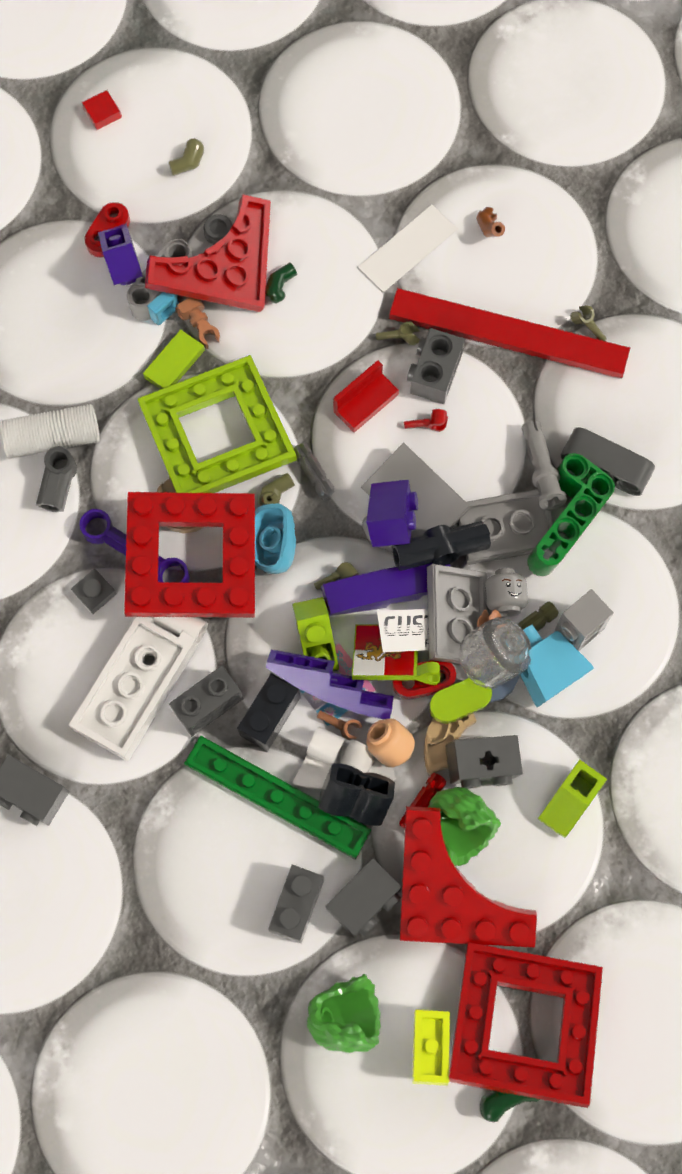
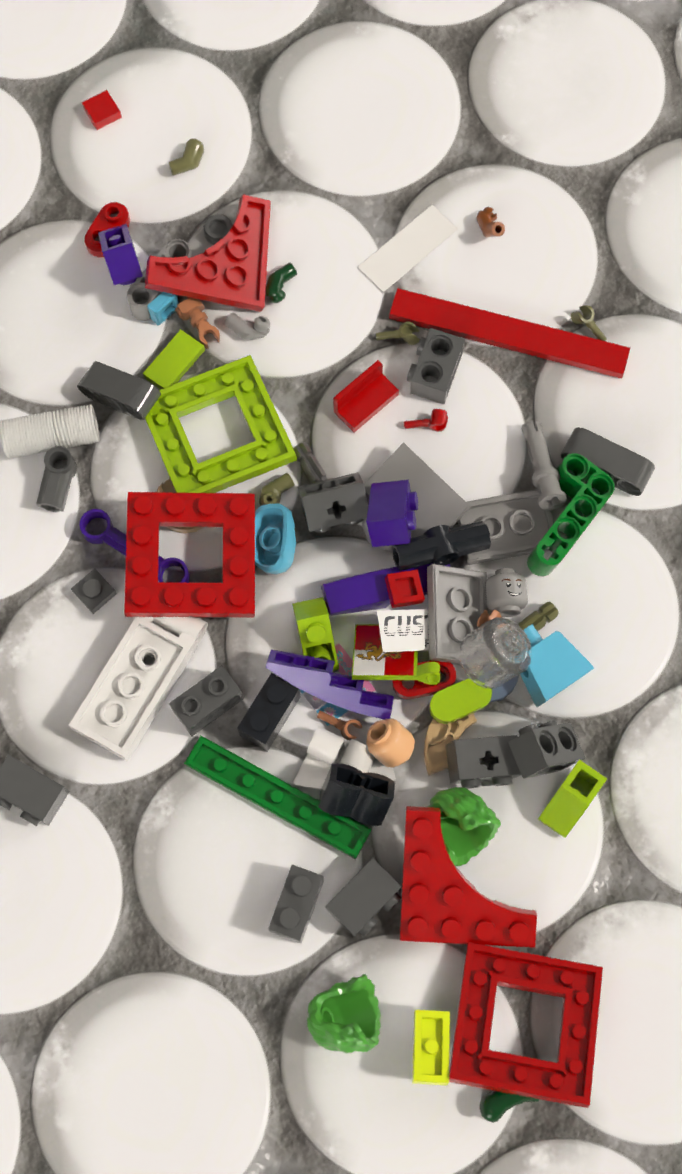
(119, 390): none -> dark grey beam
(249, 330): none -> light grey arm
(318, 499): none -> dark grey brick
(343, 571): olive hand -> none
(404, 588): none -> red tile
(434, 784): red axle -> none
(546, 748): none -> dark grey brick
(584, 620): light grey brick -> none

